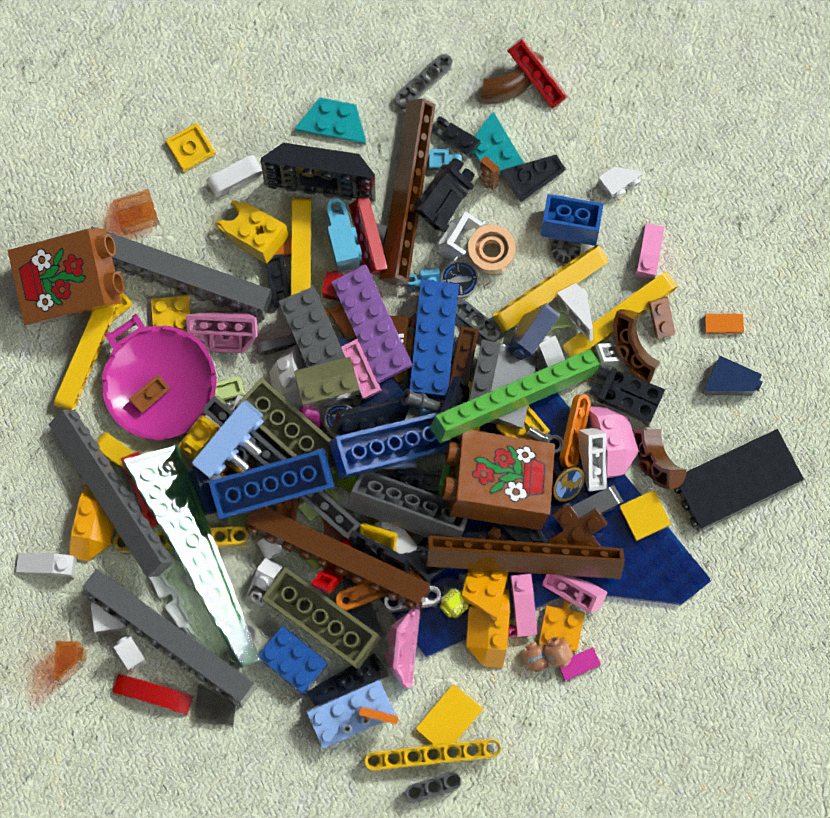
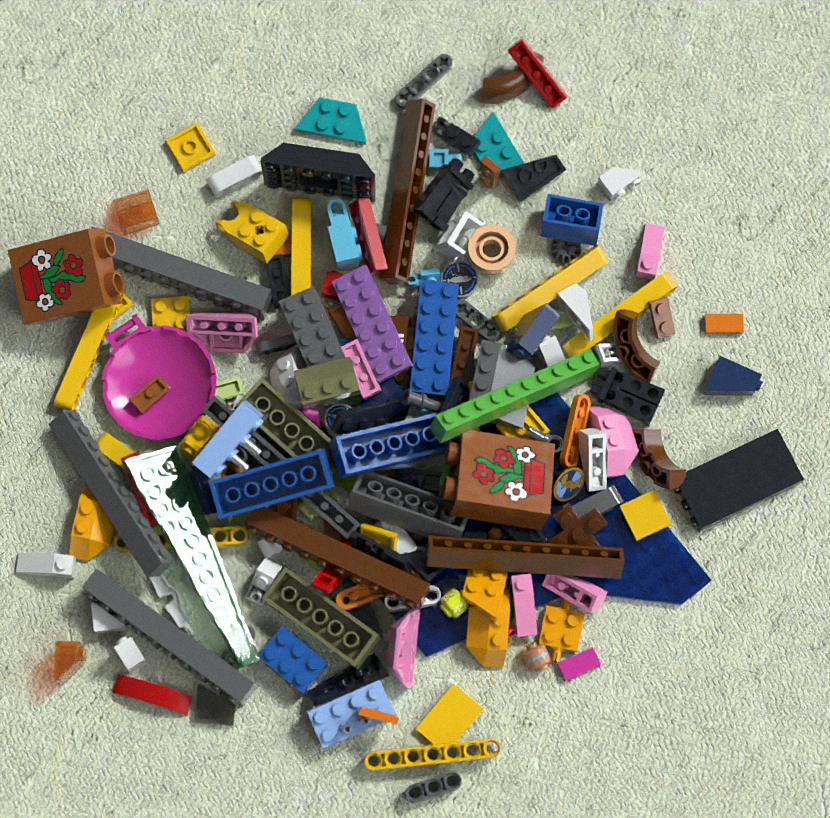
(558, 652): nougat head -> none

